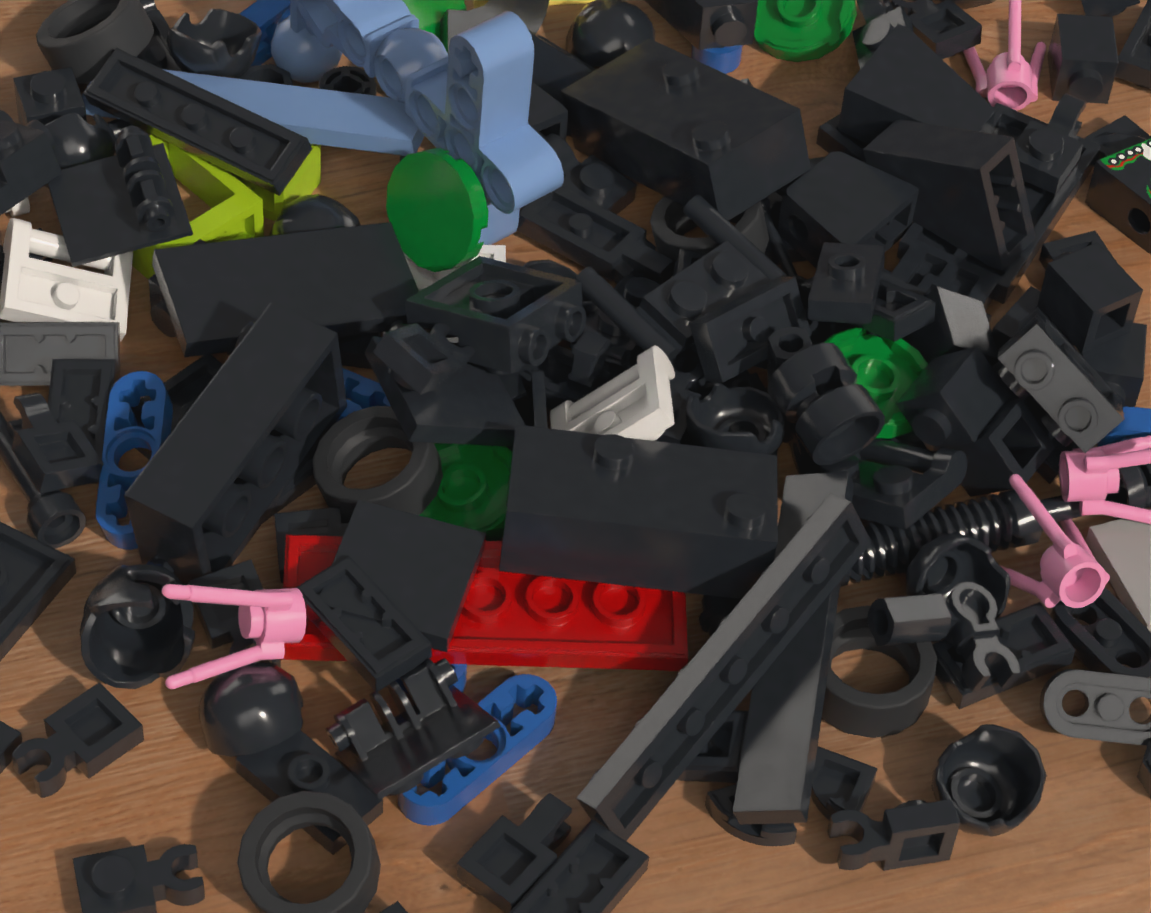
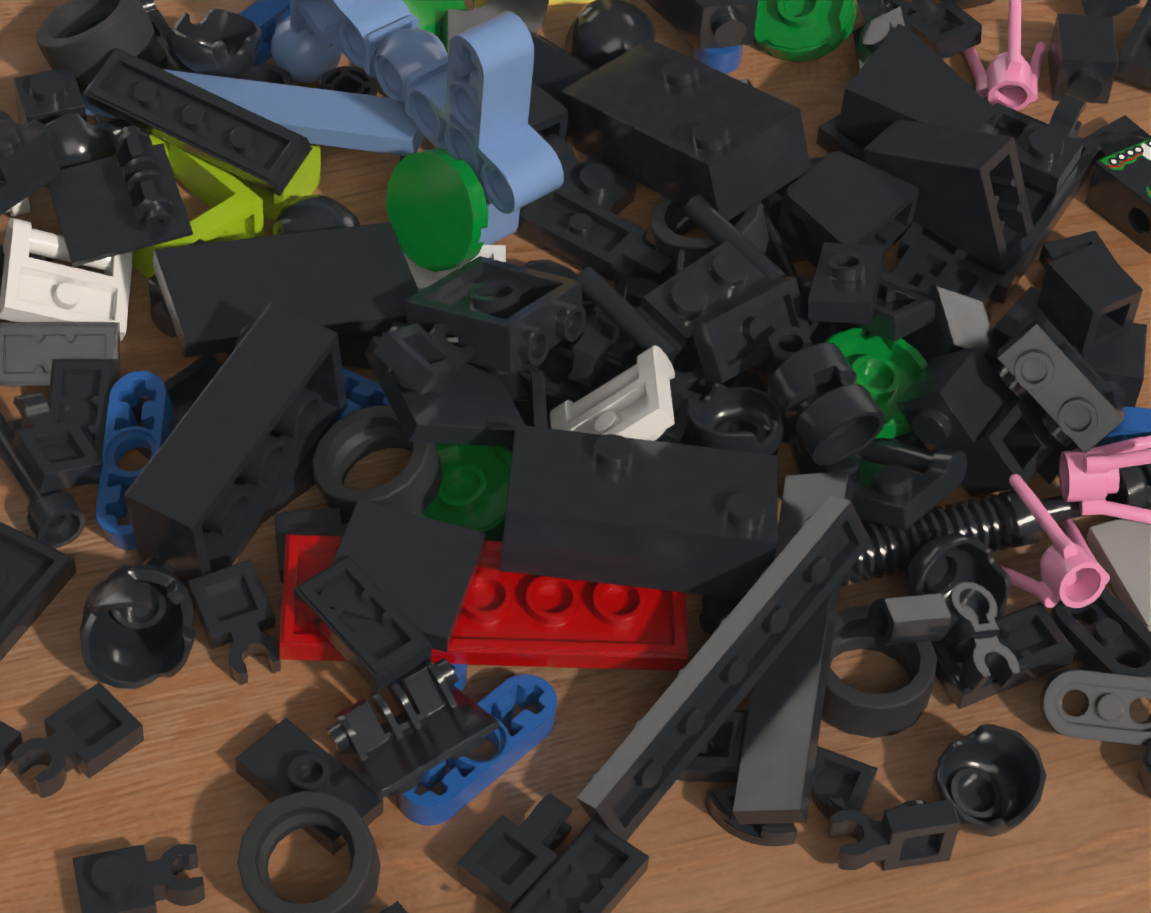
(250, 709): black hair -> none
(263, 614): bright pink plant -> none

